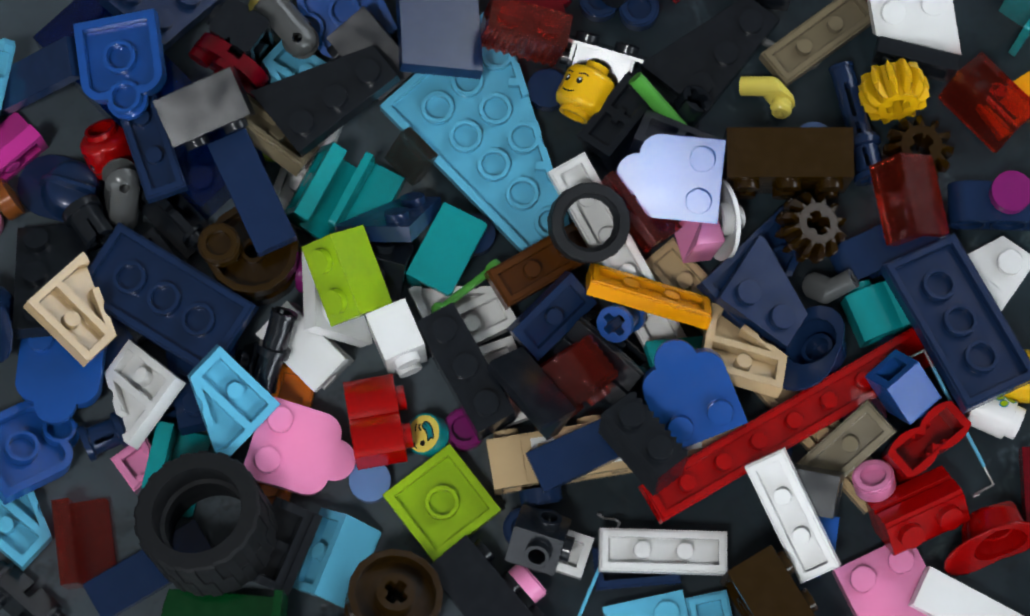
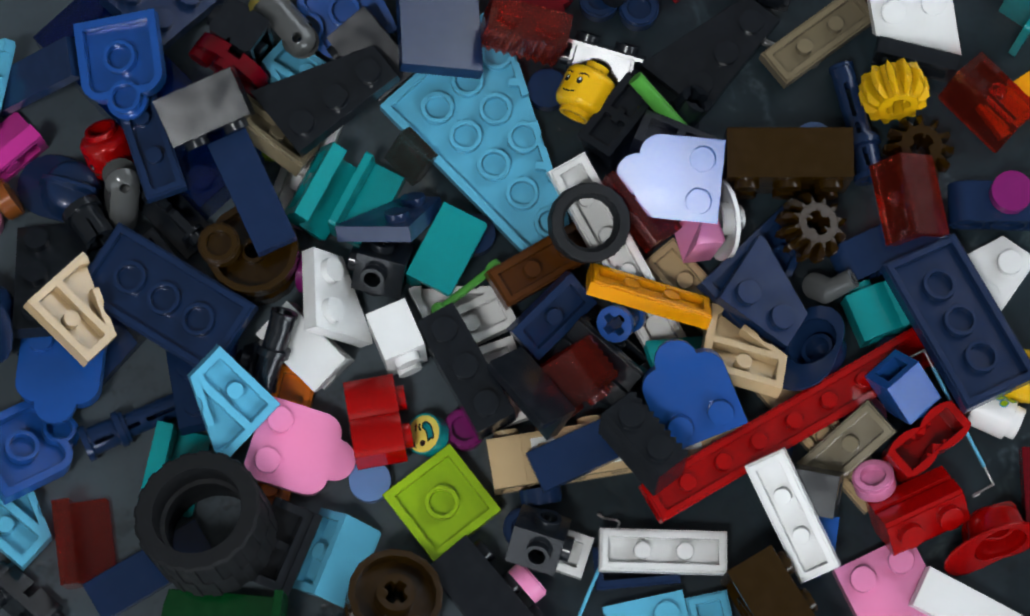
(132, 464): bright pink tile -> none
(140, 391): white wing -> none
(346, 275): lime brick -> none
(773, 91): light yellow arm -> none

